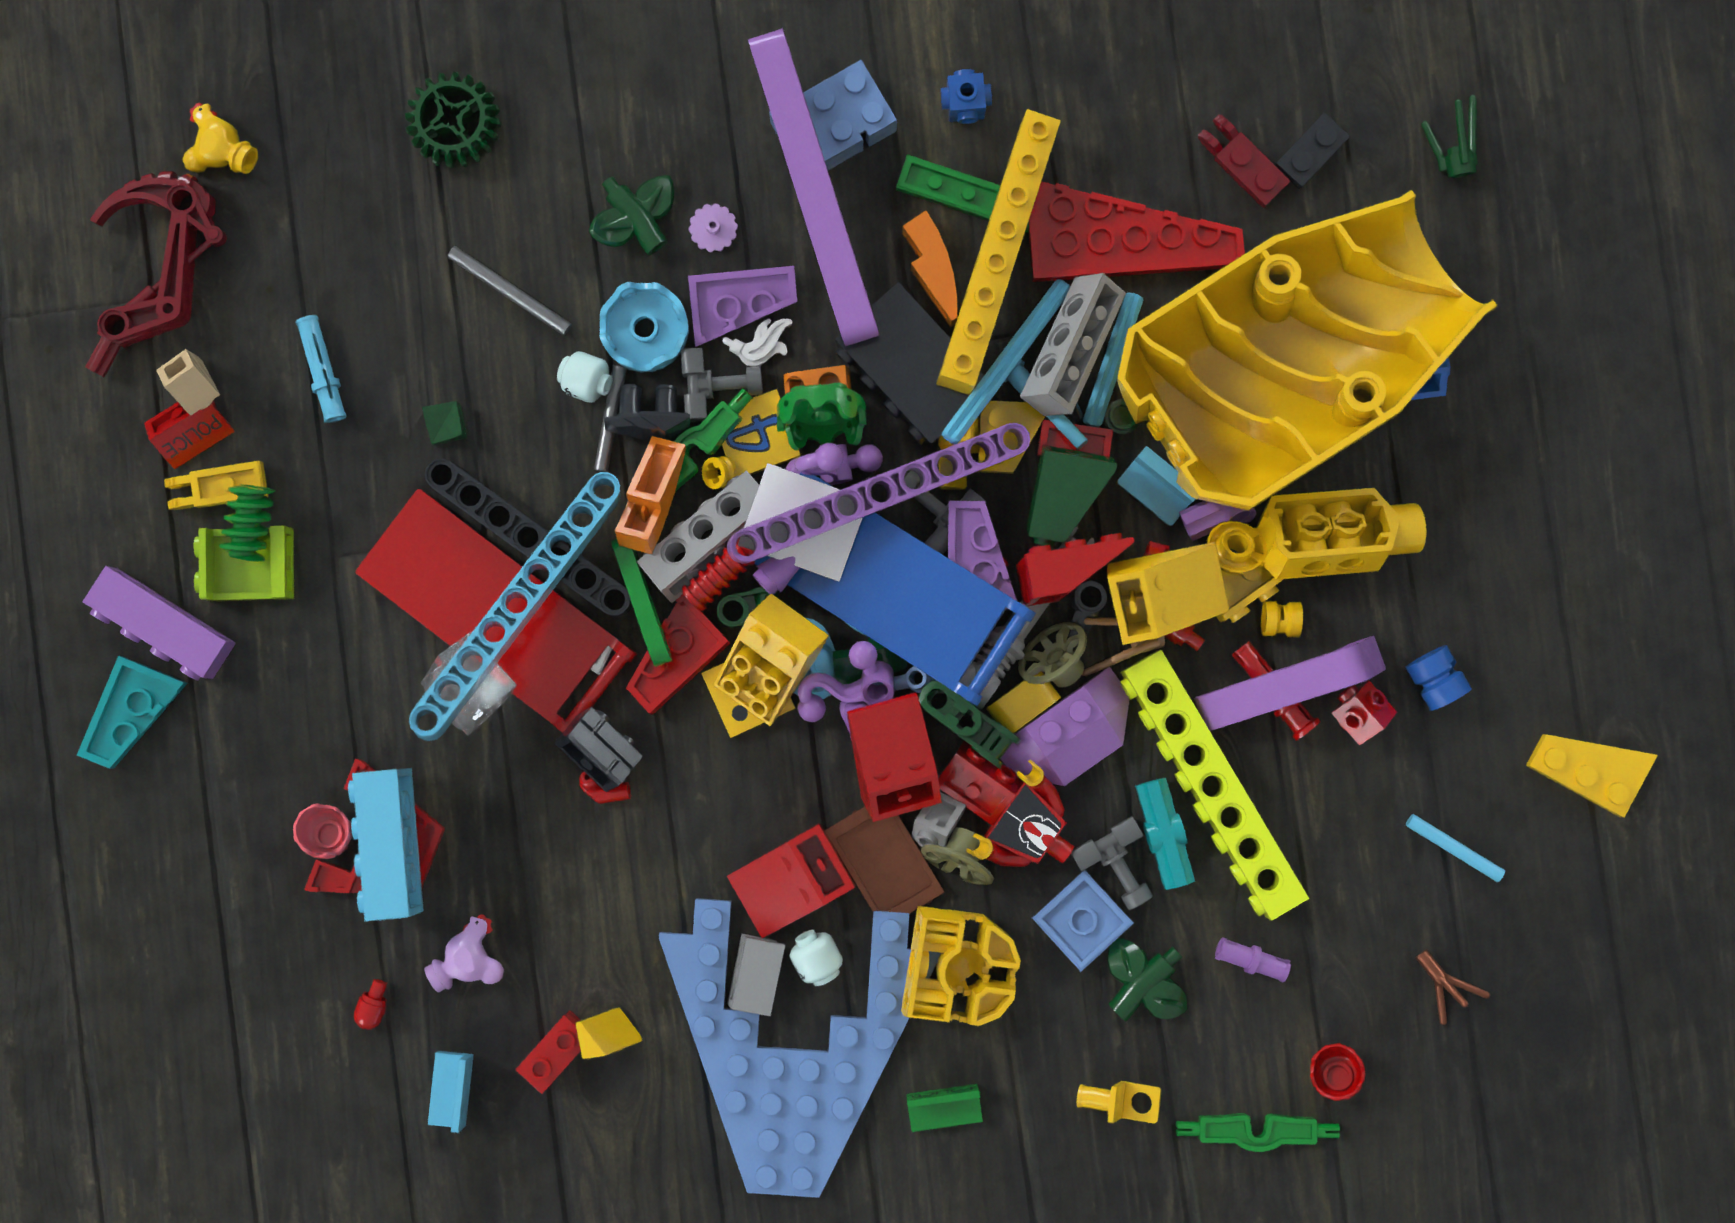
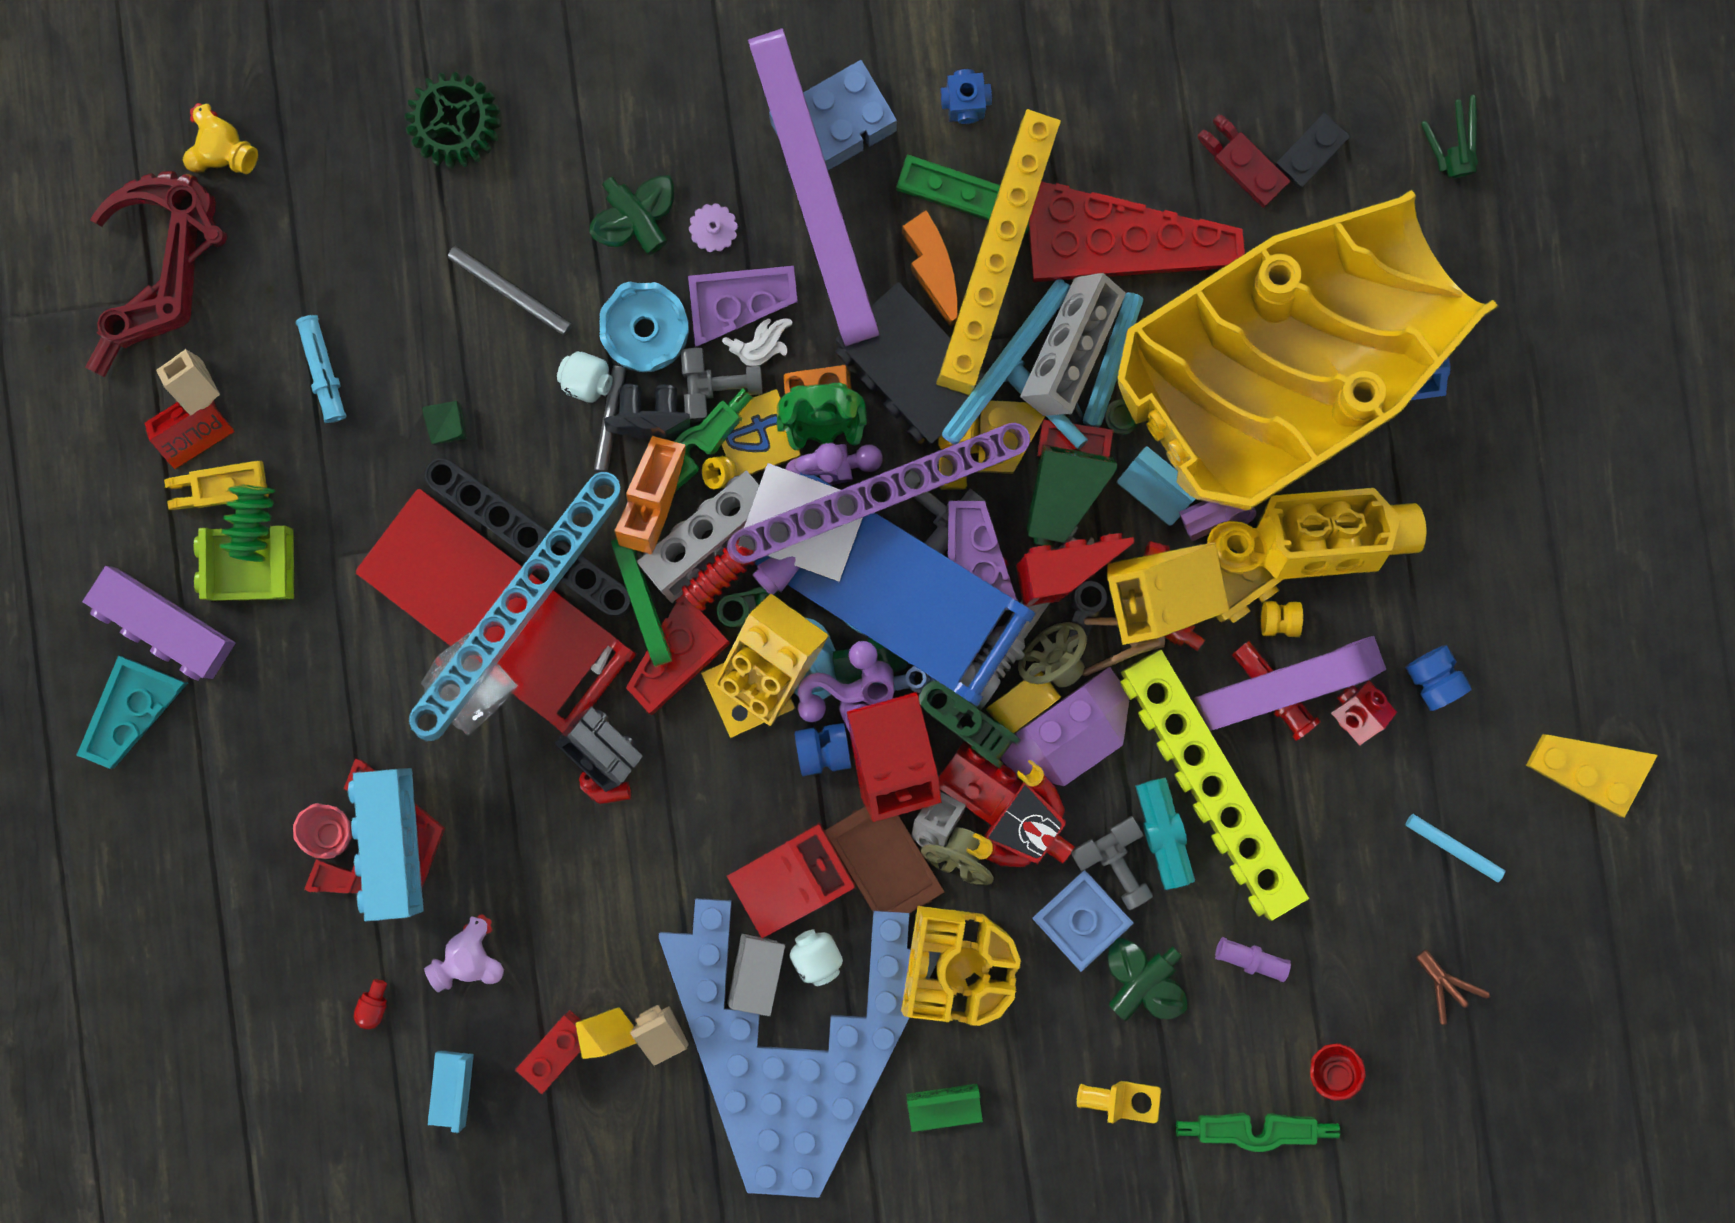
(659, 1034): none -> tan slope
(822, 749): none -> blue wheel

